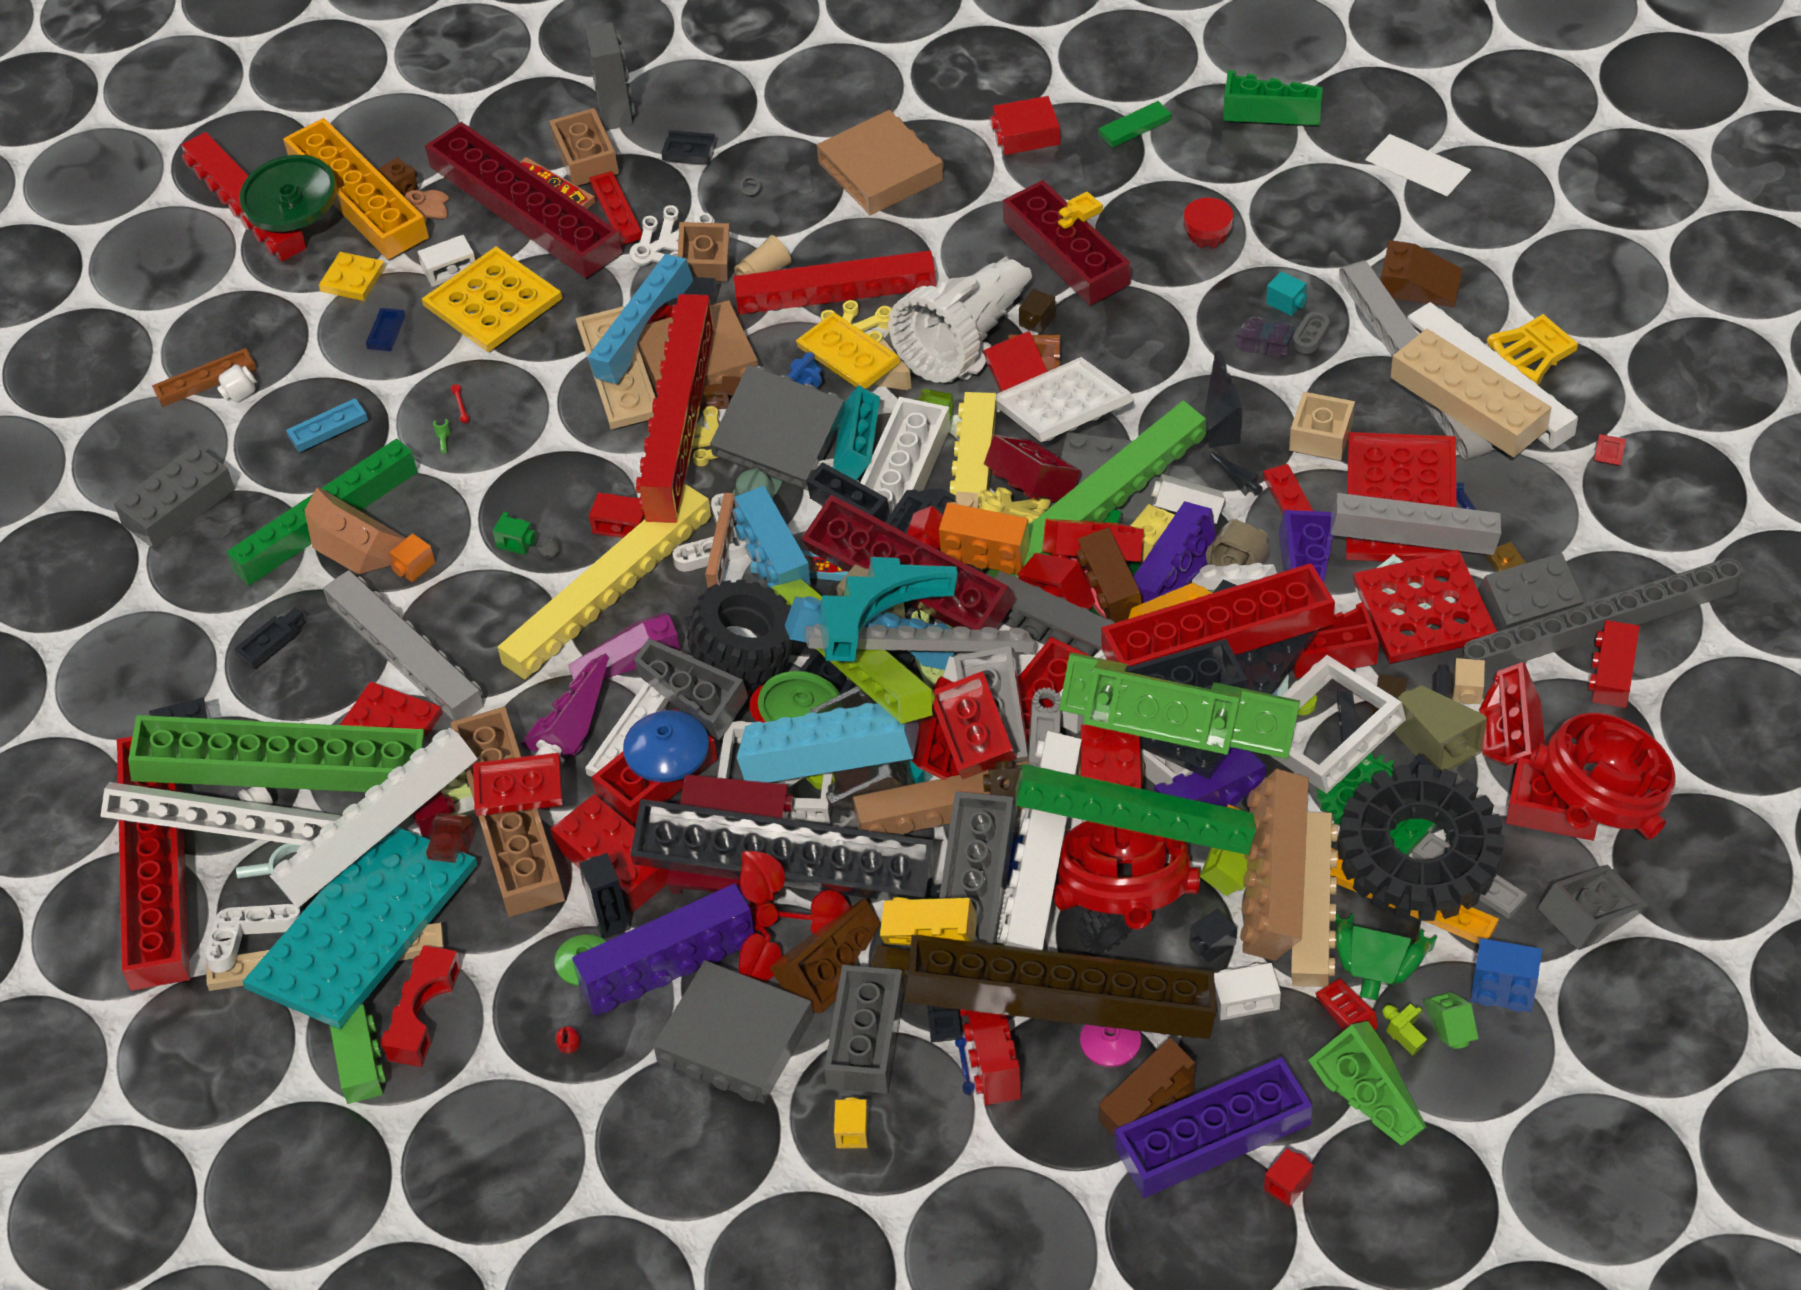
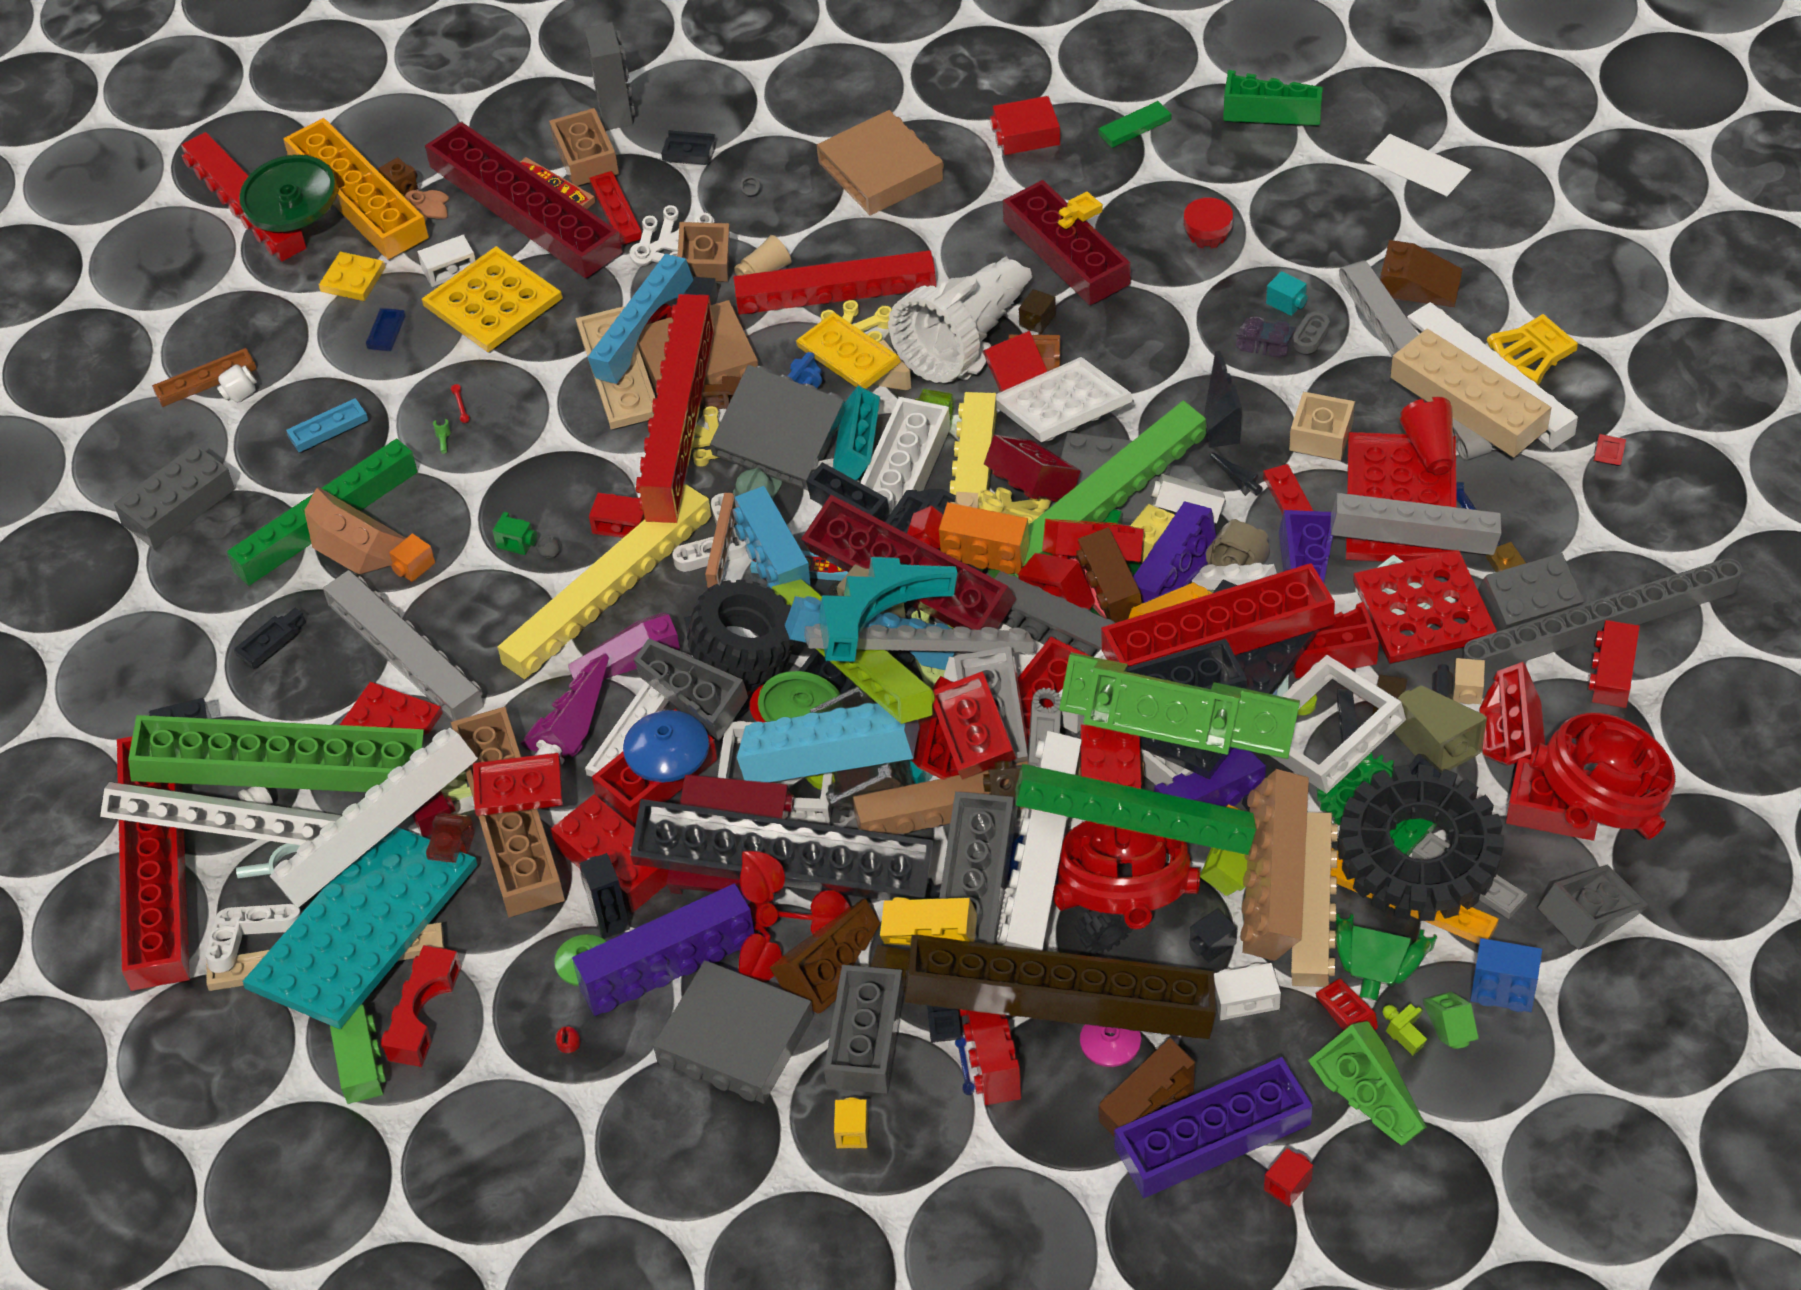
(1431, 432): none -> red cone

